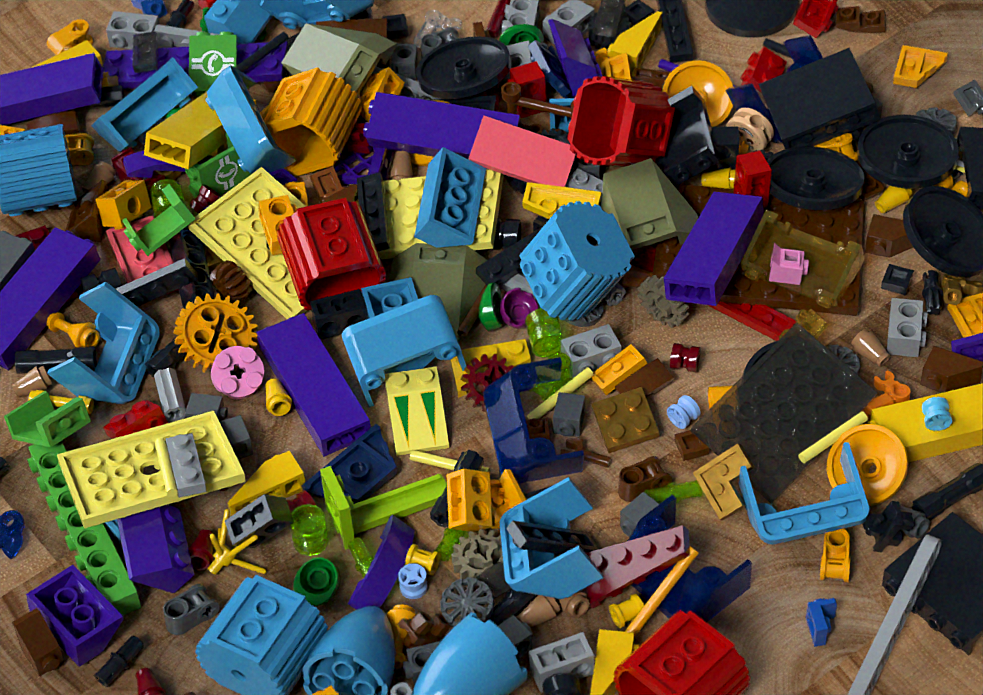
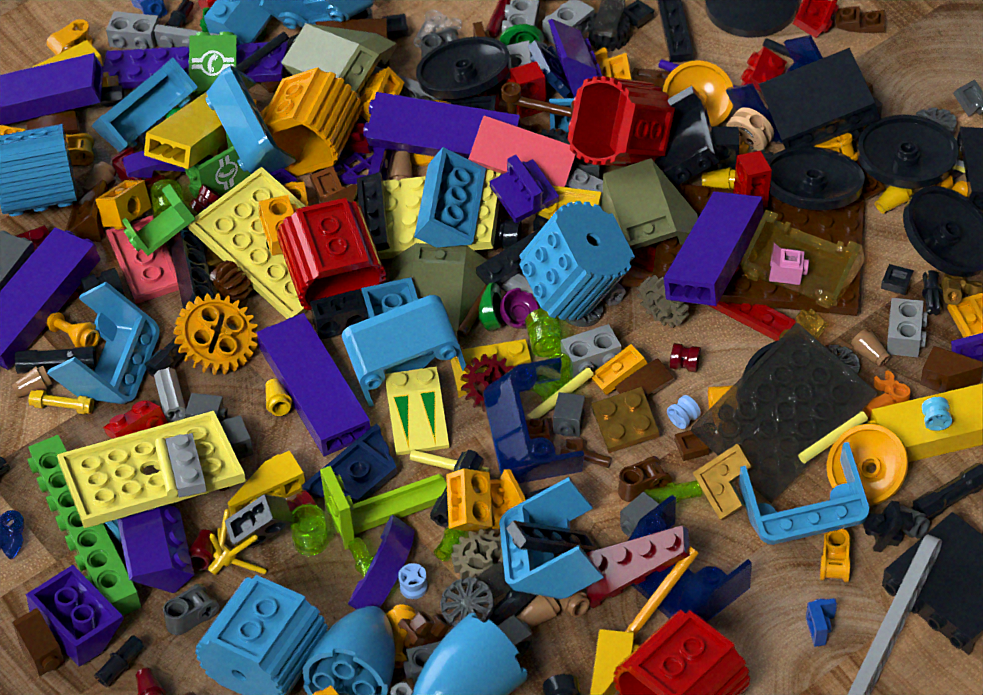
(42, 425): bright green panel -> none
(145, 52): clear smoke plate -> none
(159, 282): black plate -> none
(243, 358): bright pink plate -> none
(317, 580): green hat -> none
(405, 60): dark grey brick -> none
(428, 560): yellow bush -> none
(523, 189): none -> dark purple bracket
(564, 656): light grey brick -> none
(626, 610): yellow bush -> none
(637, 40): yellow slope -> none
(886, 237): reddish brown slope -> none
(917, 65): light orange wing -> none

